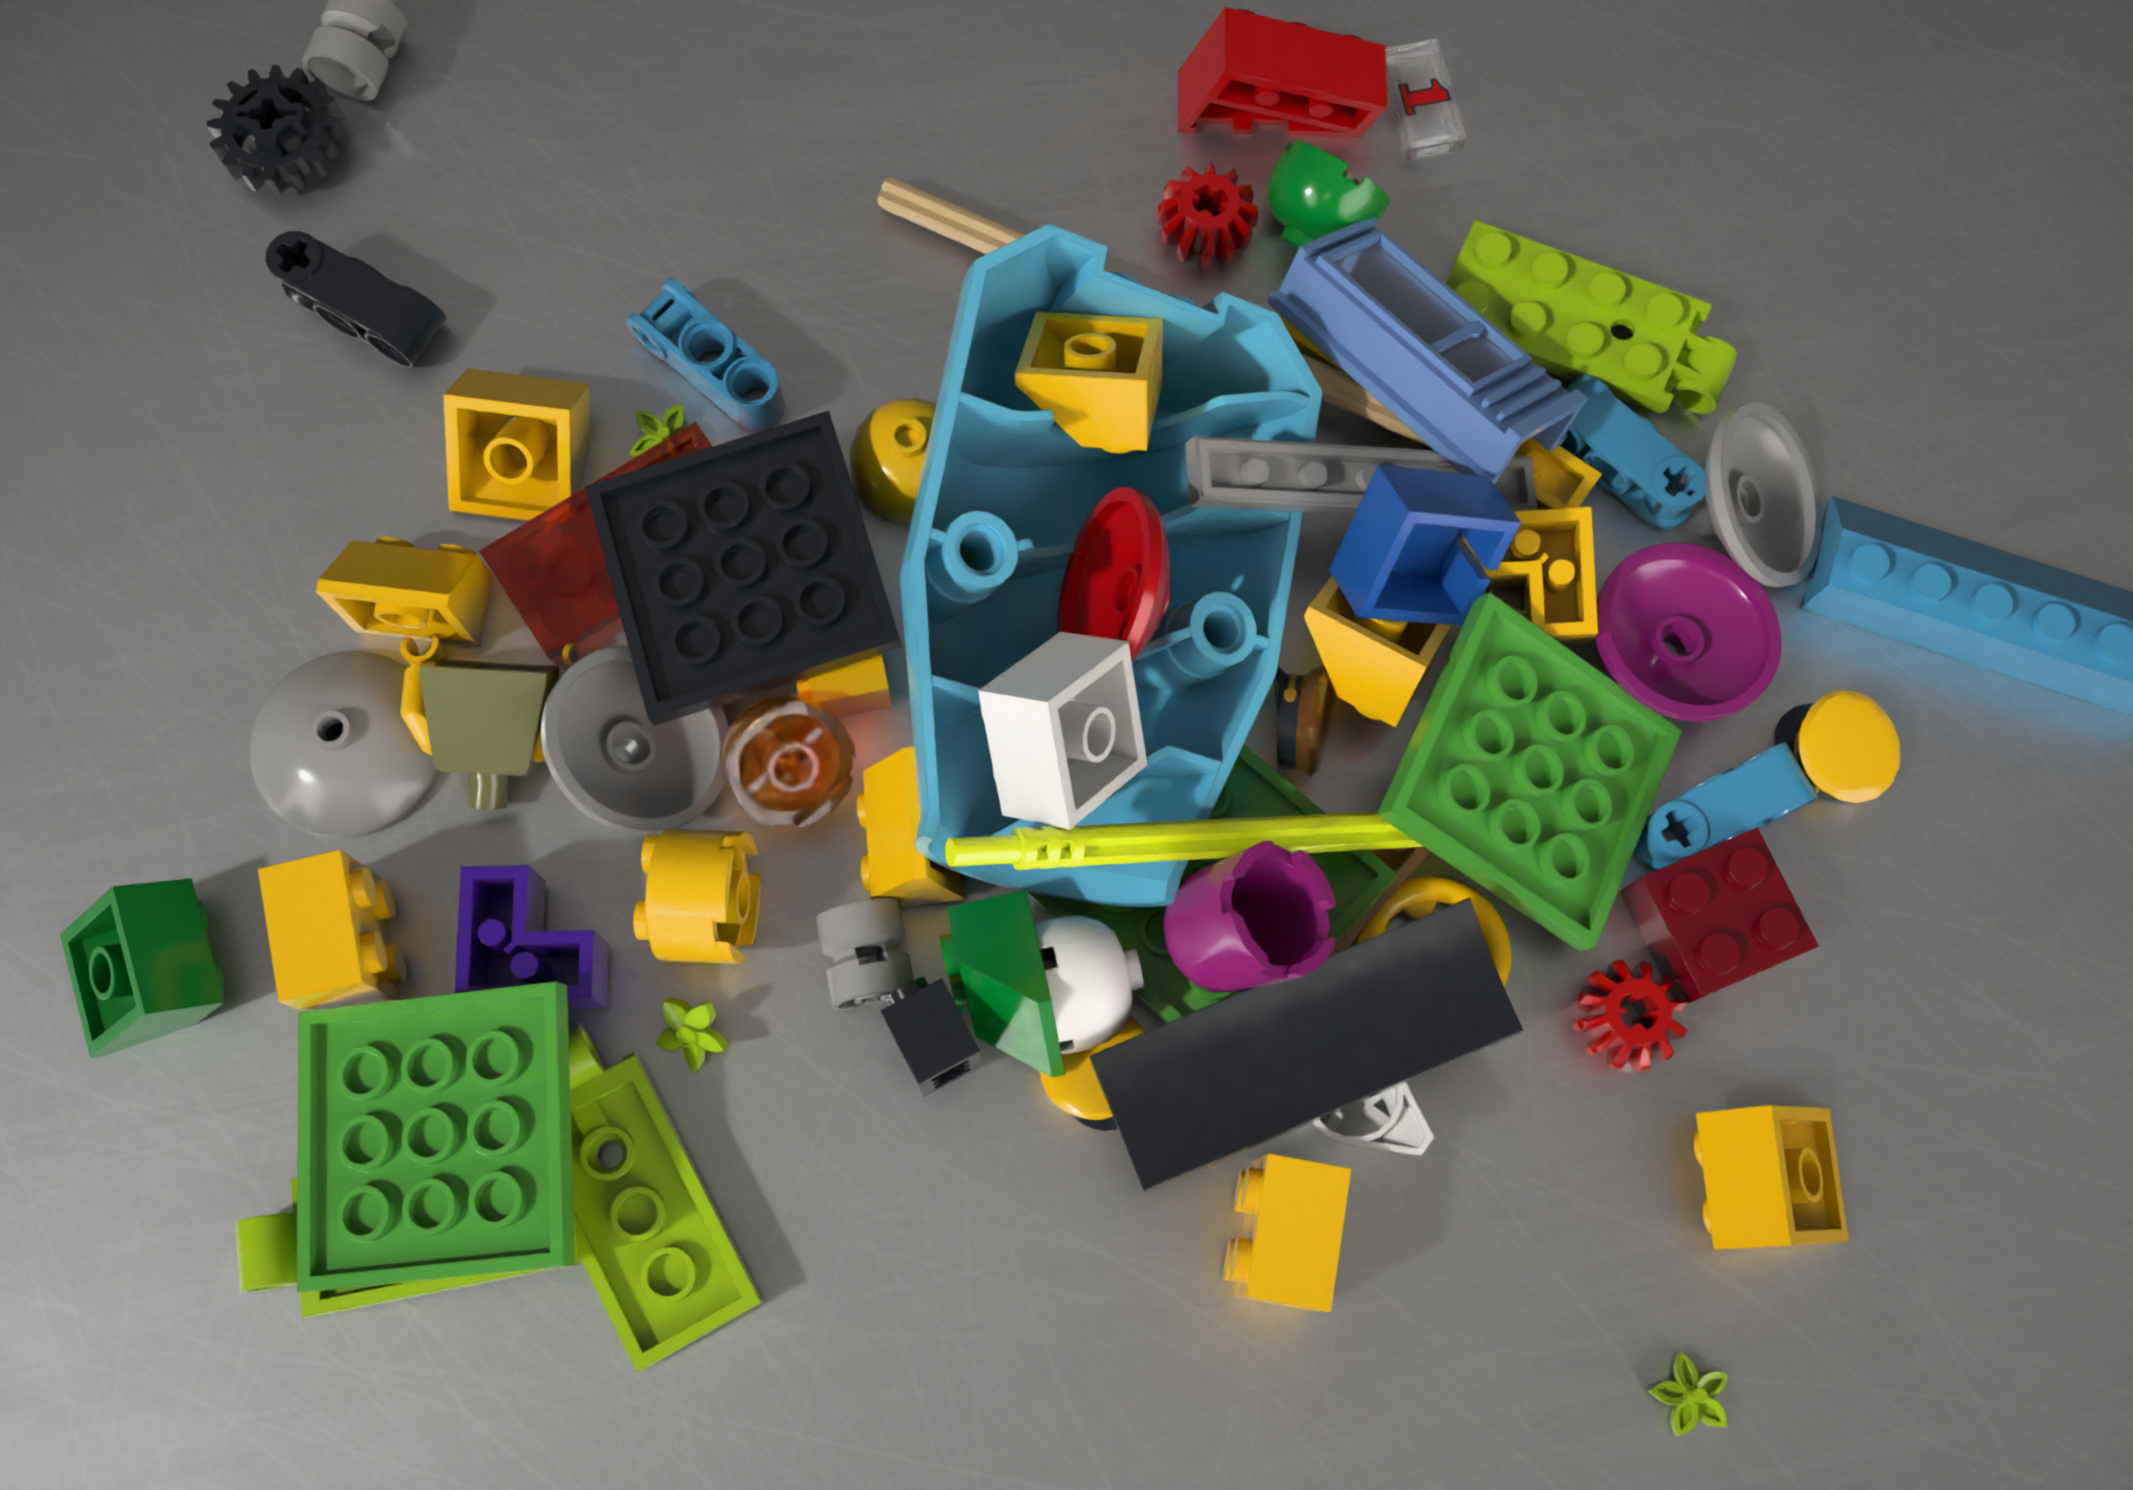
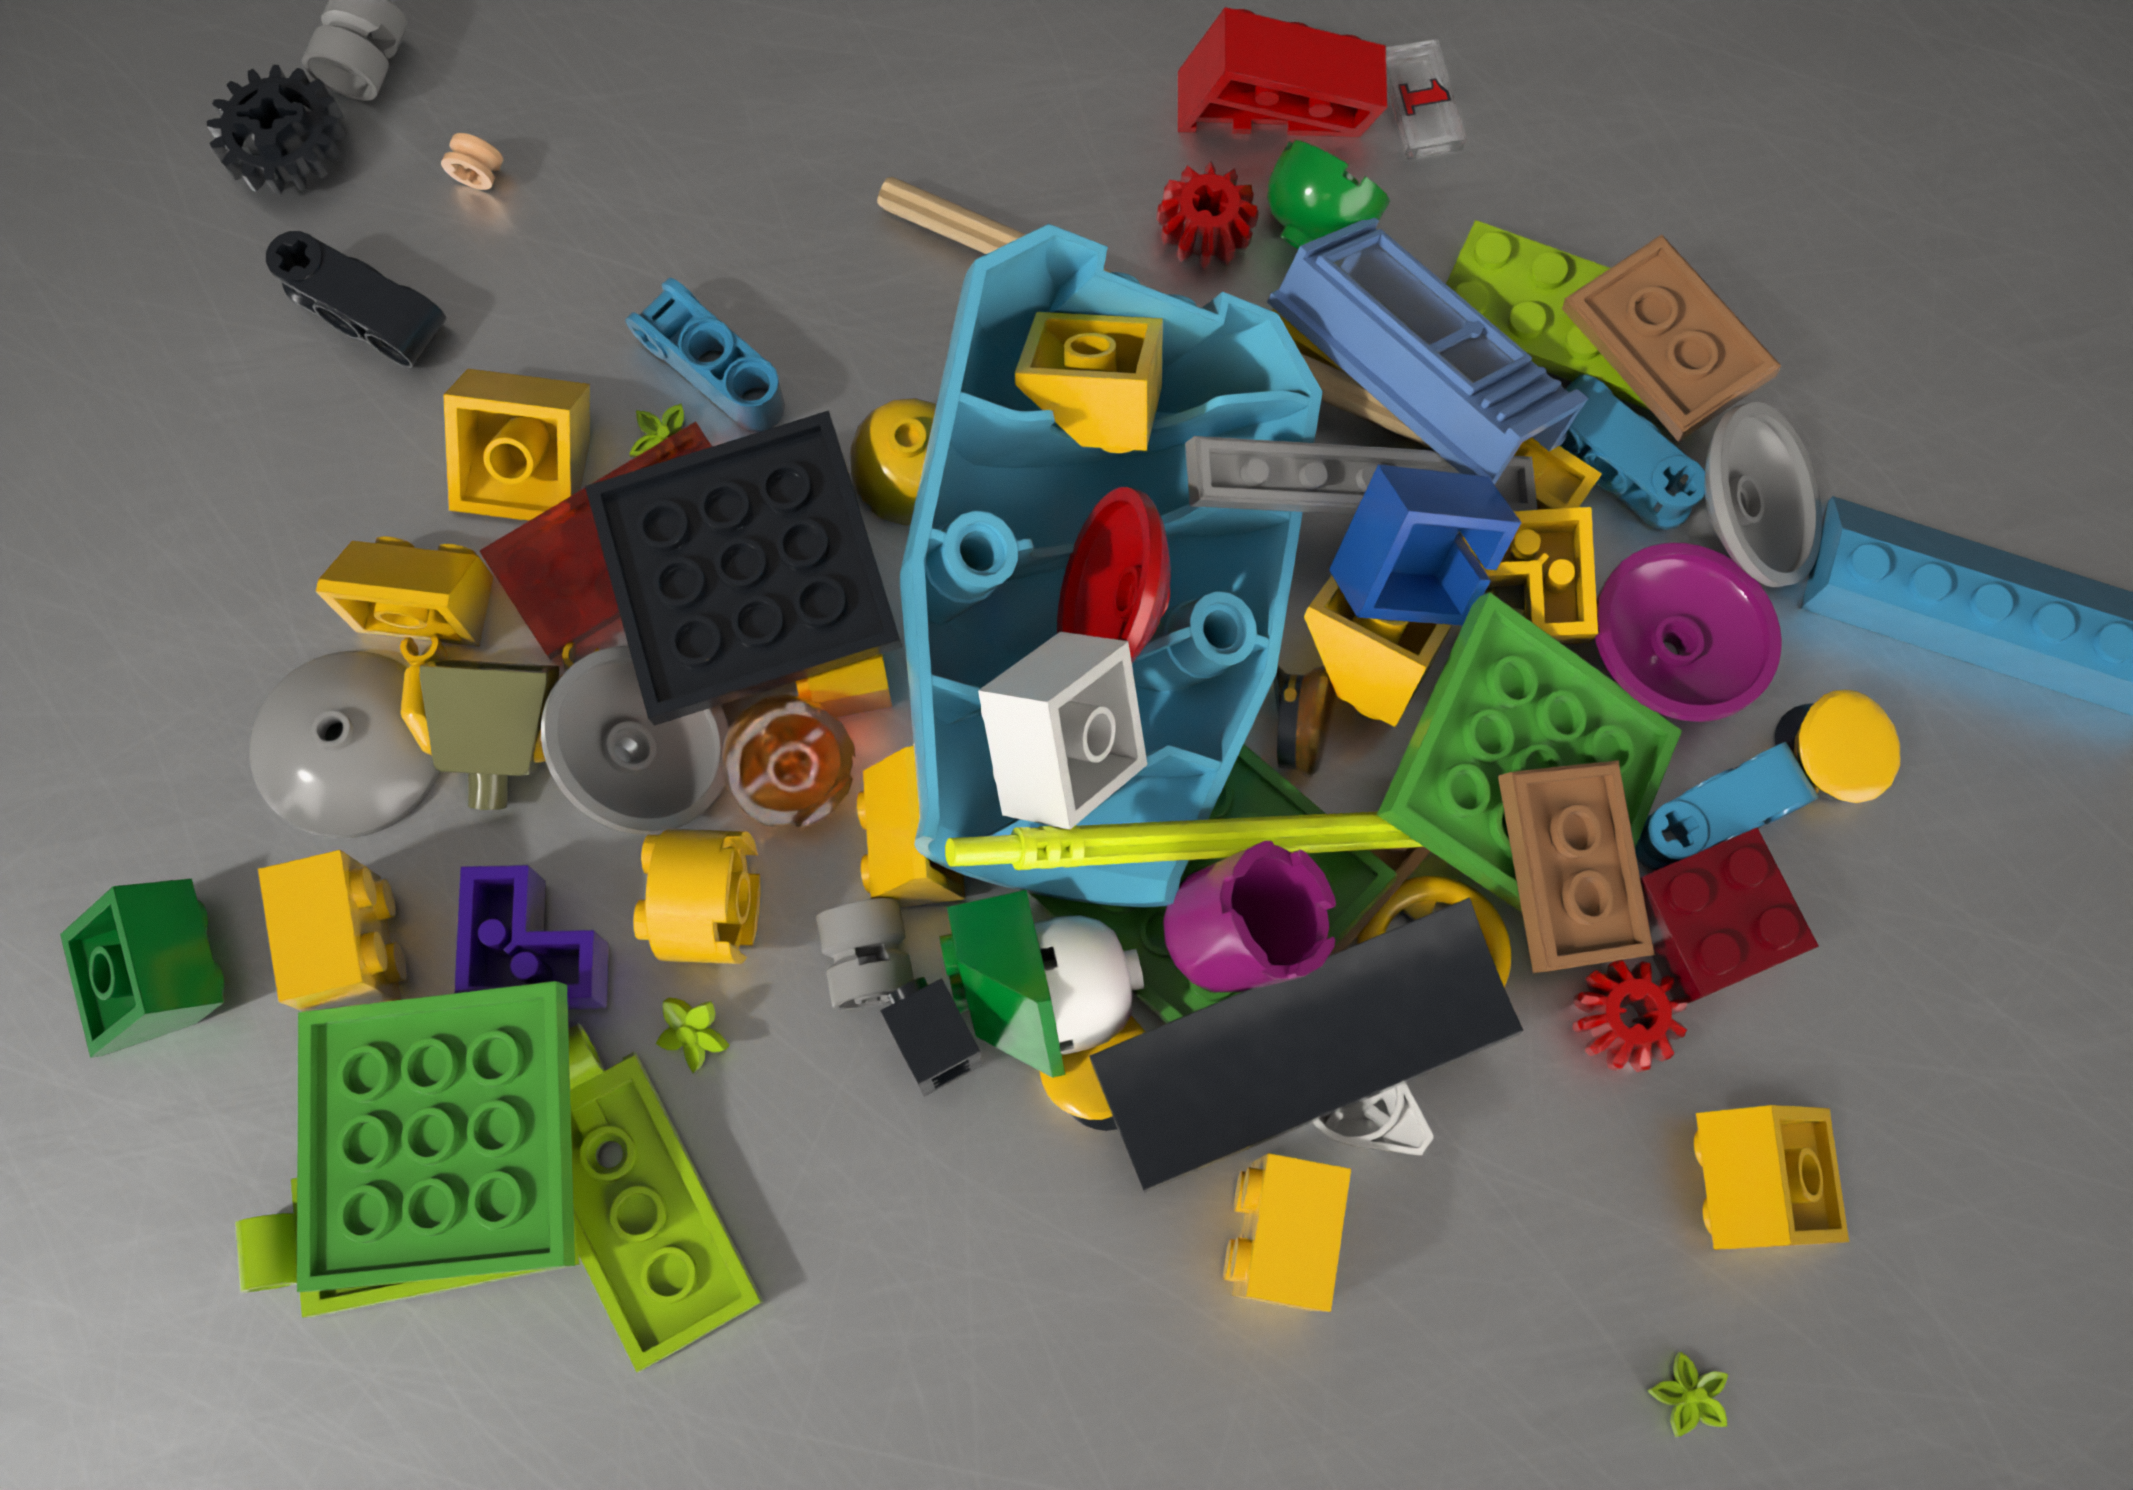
(472, 161): none -> light nougat bush
(1575, 865): none -> medium nougat tile
(1670, 337): none -> medium nougat tile

